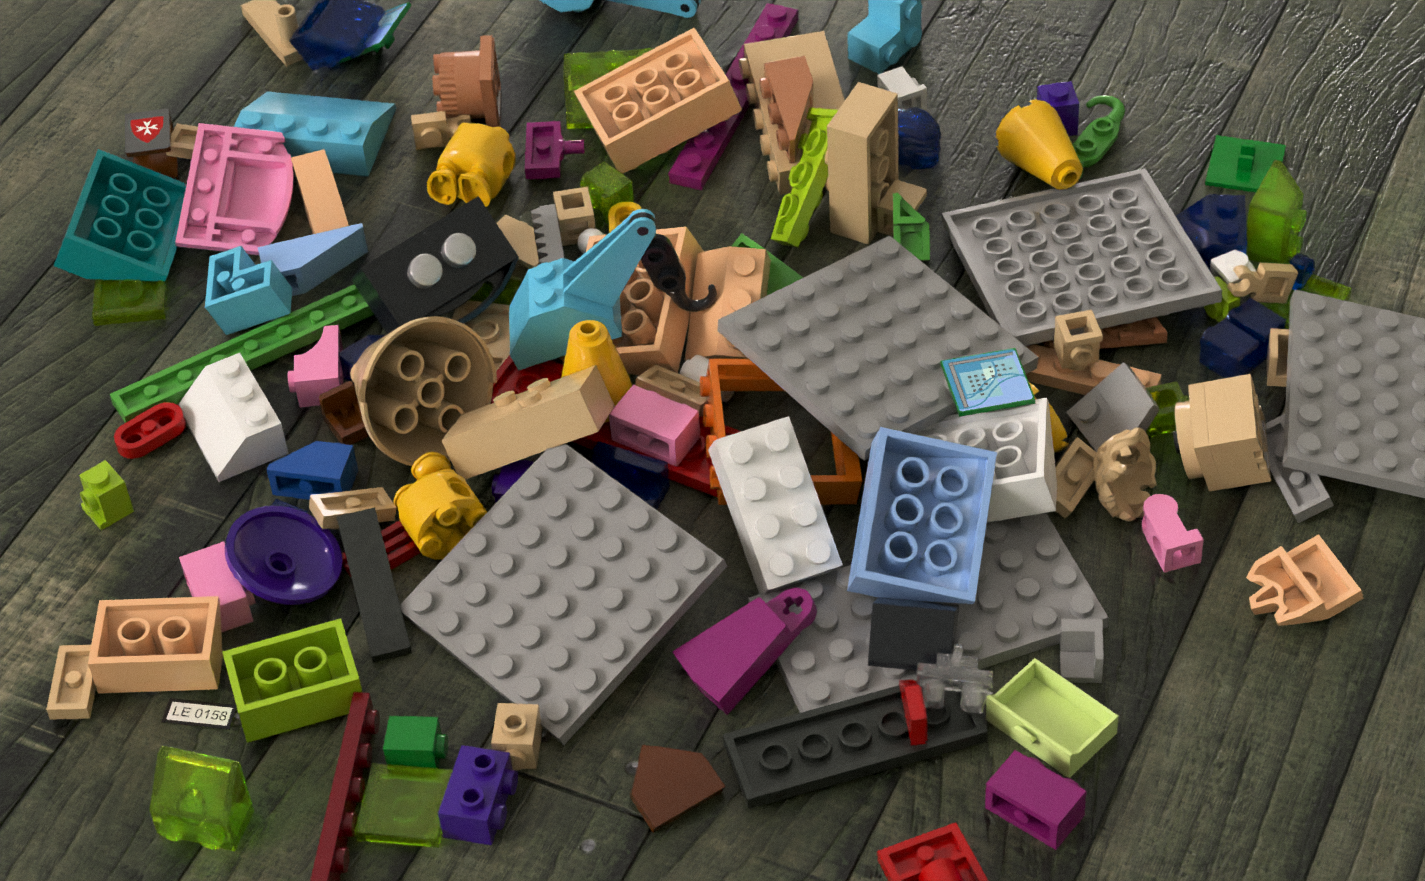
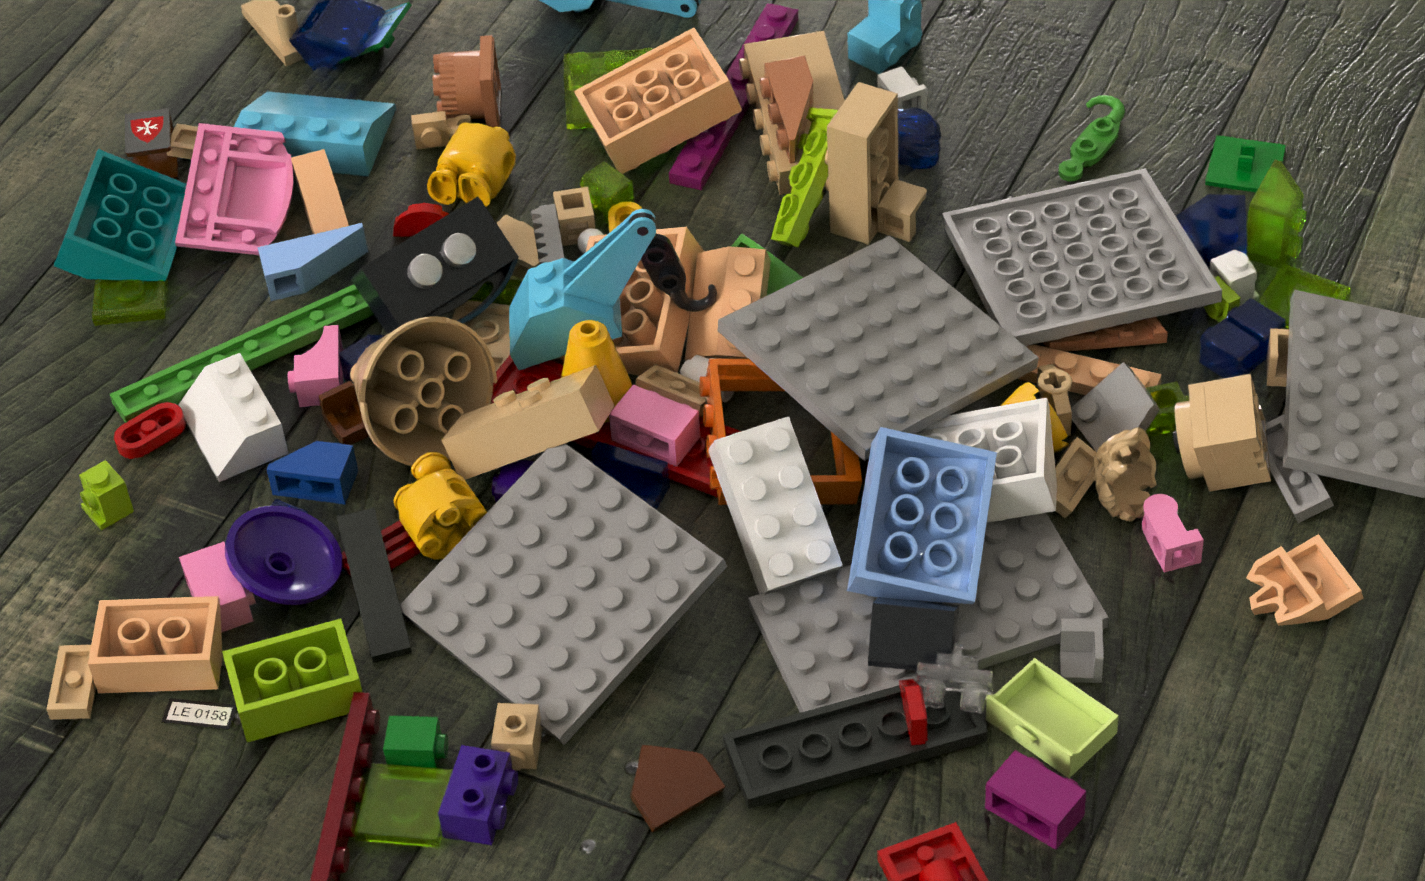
(200, 799): clear neon green slope -> none
(243, 292): medium azure brick -> none
(330, 505): tan plate -> none
(417, 218): none -> red tile
(546, 149): magenta plate -> none
(744, 645): magenta piece -> none
(910, 228): bright green slope -> none
(987, 382): piece -> none
(1039, 144): yellow cone -> none
(1055, 386): none -> tan piece
(1064, 101): dark purple brick -> none
(1080, 349): tan brick -> none
(1268, 284): tan plate -> none
(1305, 268): clear blue tile -> none

